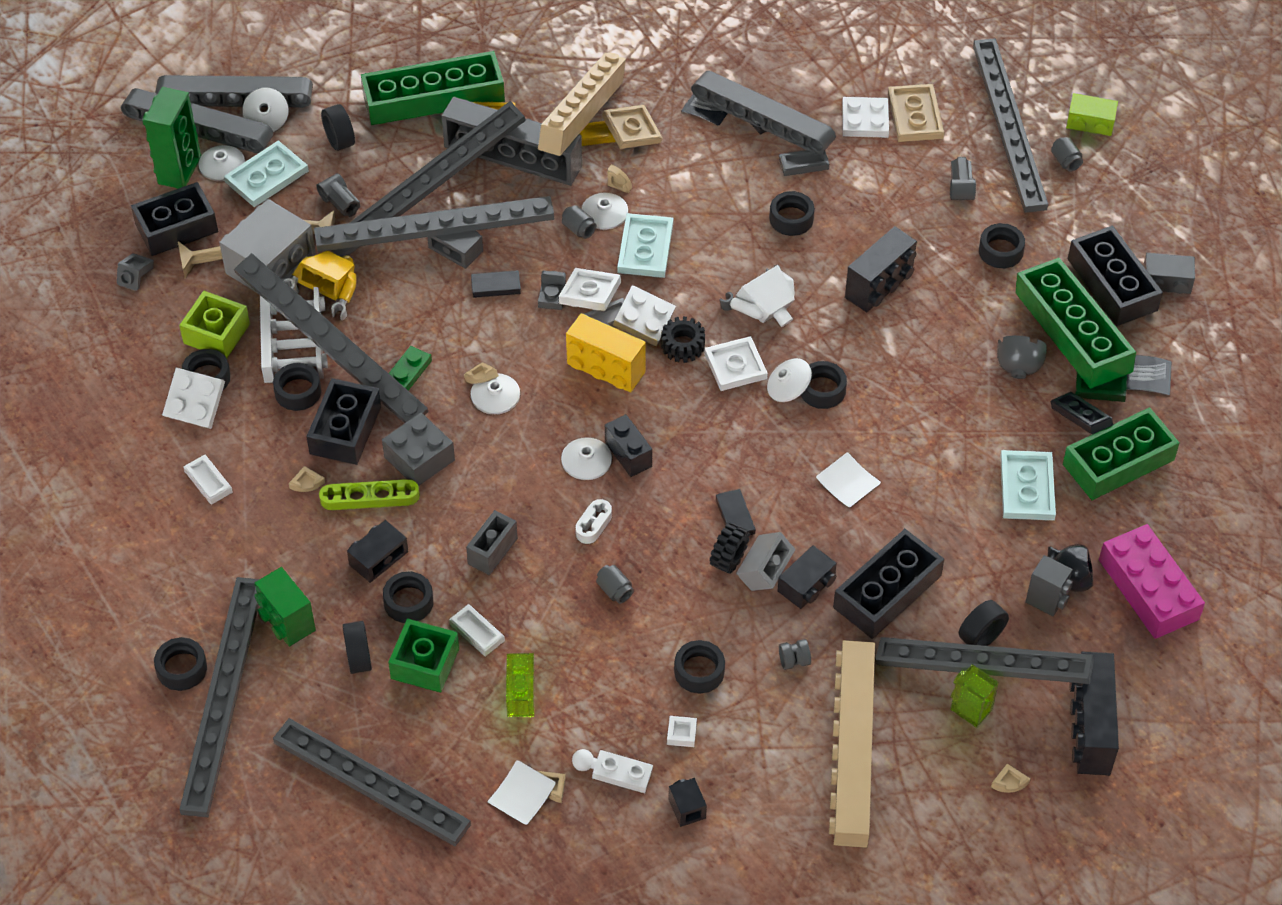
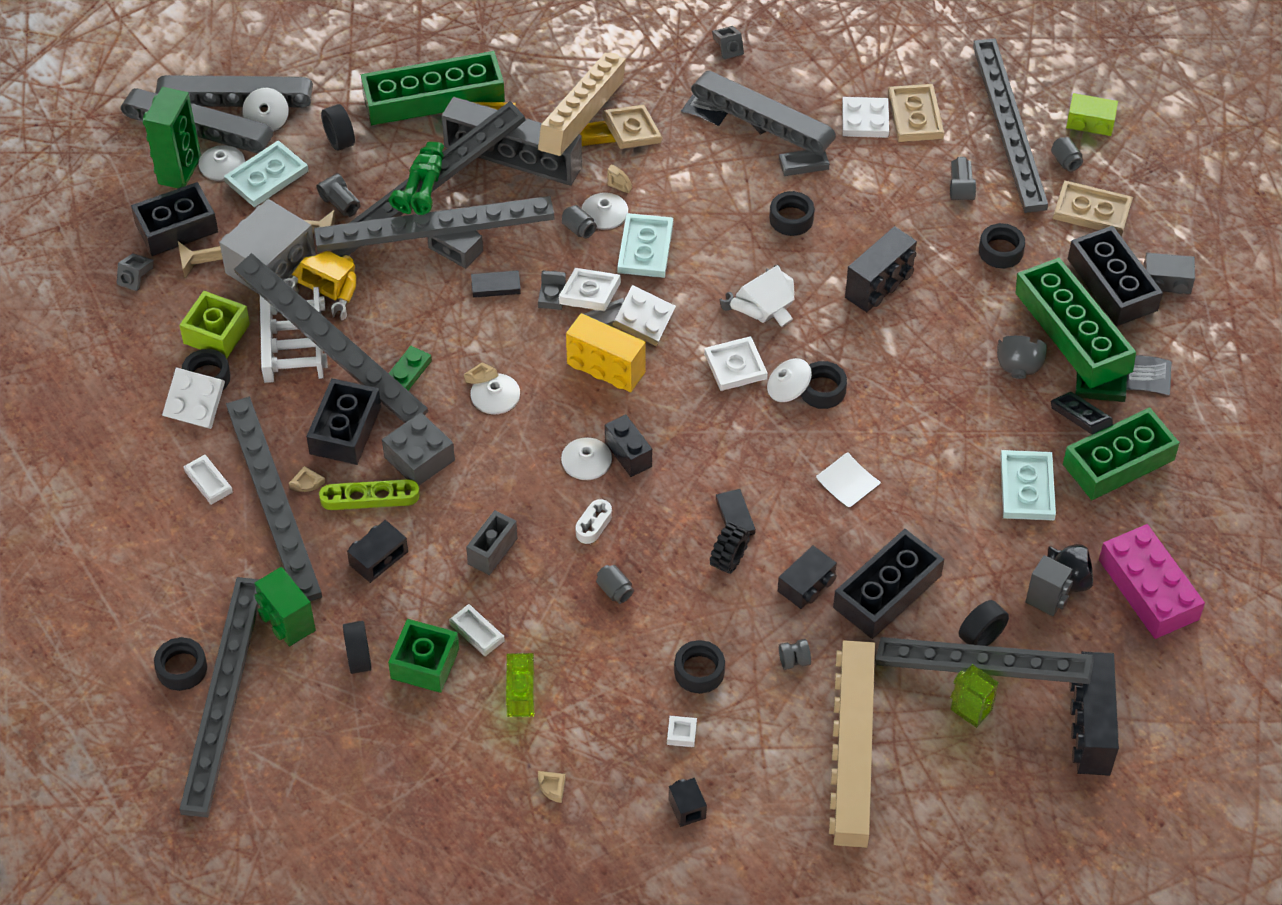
(273, 497): none -> dark grey plate
(297, 401): black tyre -> none
(372, 782): dark grey plate -> none
(408, 580): black tyre -> none
(425, 169): none -> green piece
(522, 792): white sticker -> none
(614, 769): white plate -> none
(683, 350): black tyre -> none
(730, 41): none -> dark grey bracket
(765, 561): light grey brick -> none
(1010, 780): tan tile -> none
(1092, 207): none -> tan tile

